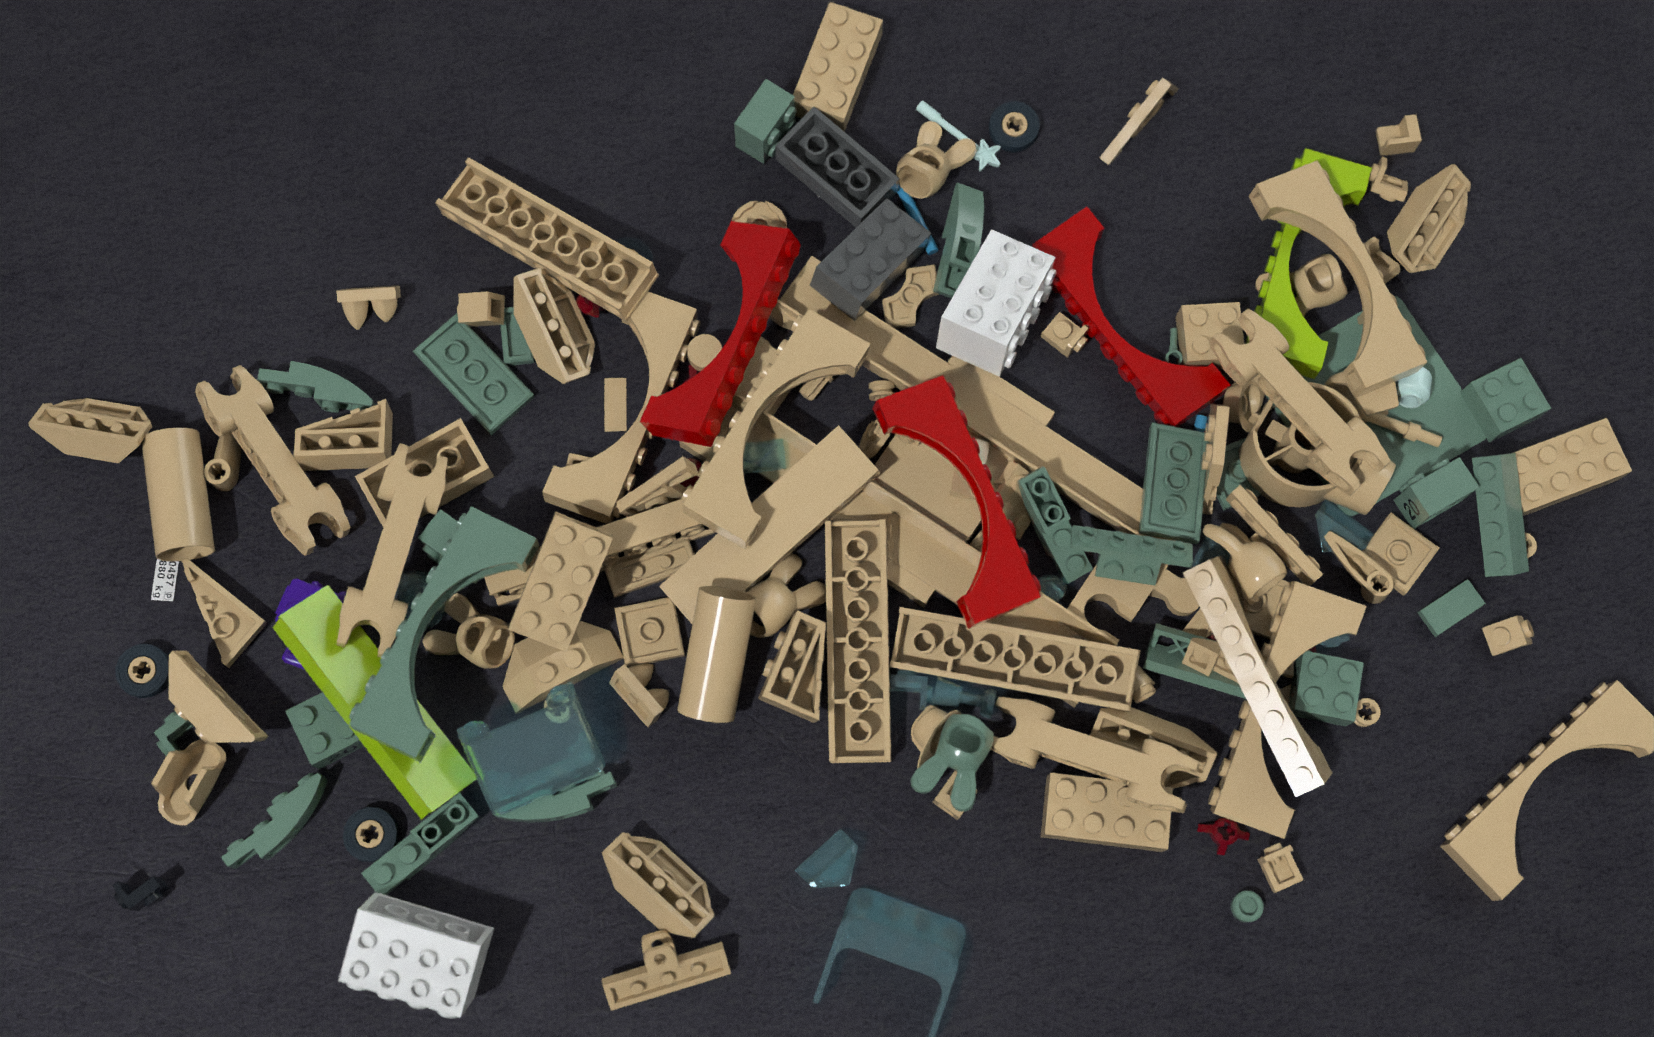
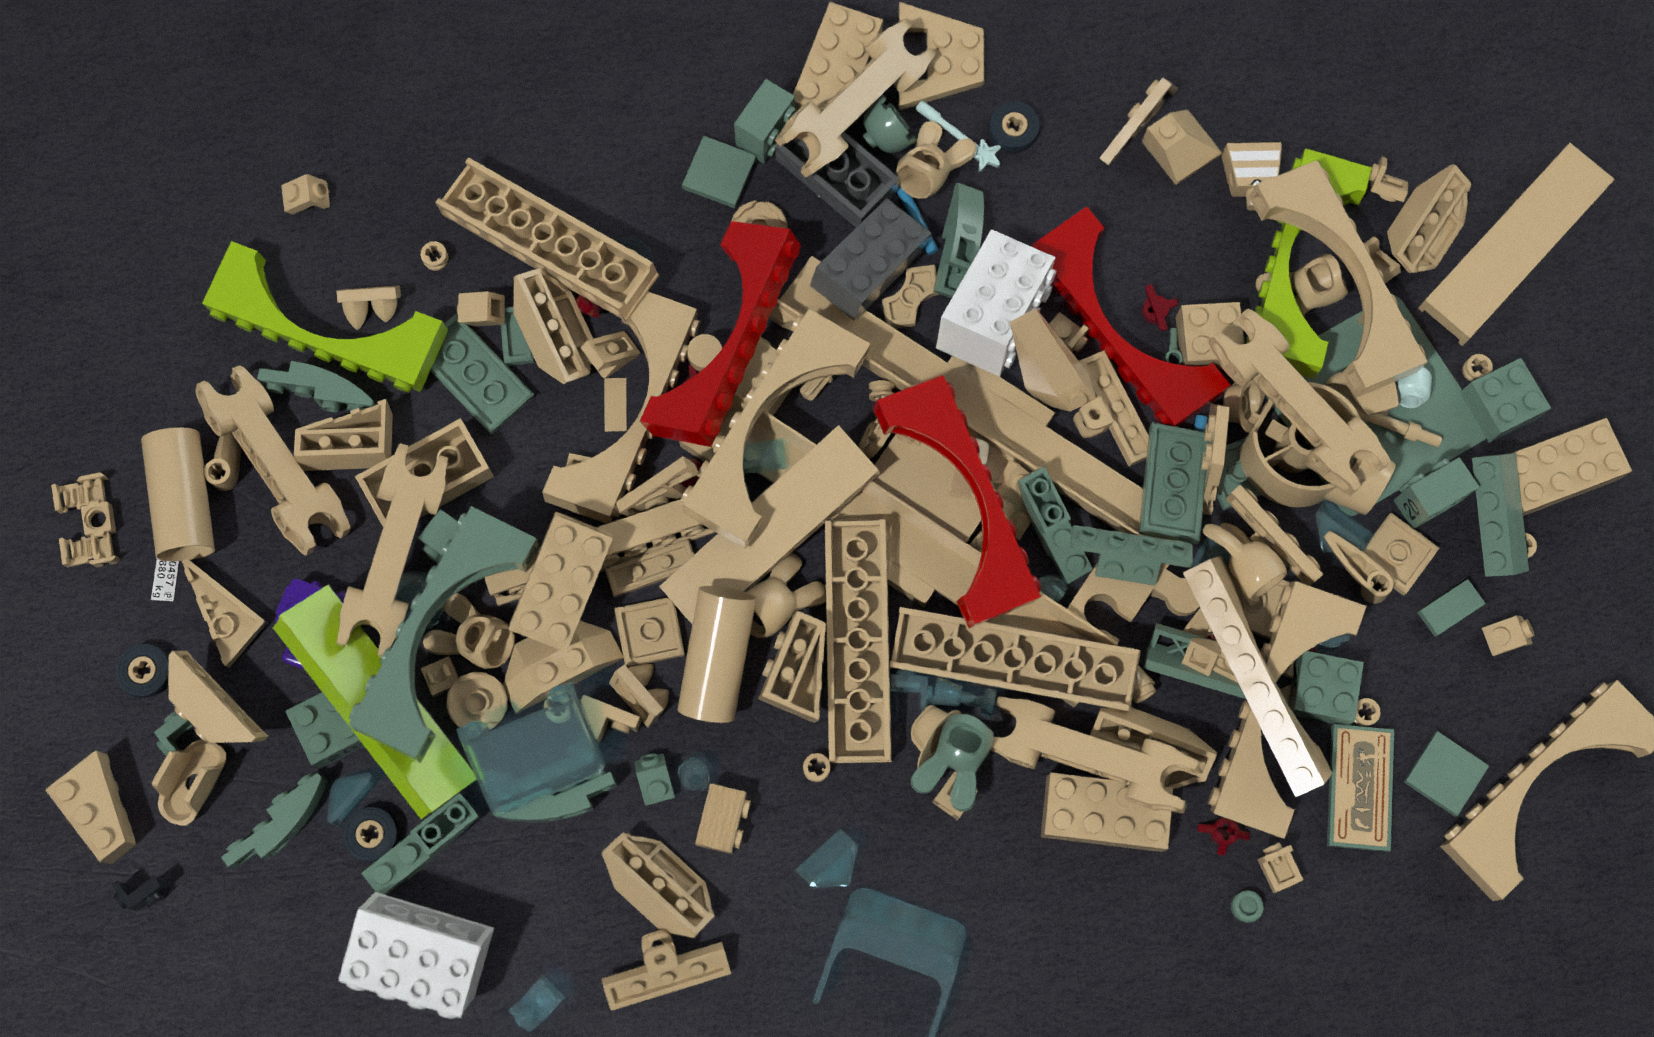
(92, 428): tan wedge -> none
(93, 497): none -> tan piece
(94, 808): none -> tan wedge
(304, 193): none -> tan bracket
(346, 794): none -> clear light blue slope
(395, 355): none -> lime arch
(440, 263): none -> tan bush
(440, 676): none -> tan tile
(477, 698): none -> tan tile
(536, 1004): none -> clear light blue bracket
(601, 713): none -> tan slope
(610, 352): none -> tan slope
(654, 778): none -> sand green bracket
(694, 774): none -> clear light blue piece
(719, 172): none -> sand green tile
(722, 819): none -> tan brick
(820, 759): none -> tan bush
(823, 127): none -> tan piece
(886, 127): none -> sand green cylinder
(957, 57): none -> tan wing
(1048, 365): none -> tan wedge
(1111, 411): none -> tan plate
(1160, 307): none -> dark red piece
(1180, 145): none -> tan slope
(1248, 165): none -> tan torso
(1360, 788): none -> tile
(1399, 138): tan panel -> none
(1446, 773): none -> sand green tile
(1477, 359): none -> tan bush
(1516, 243): none -> tan tile

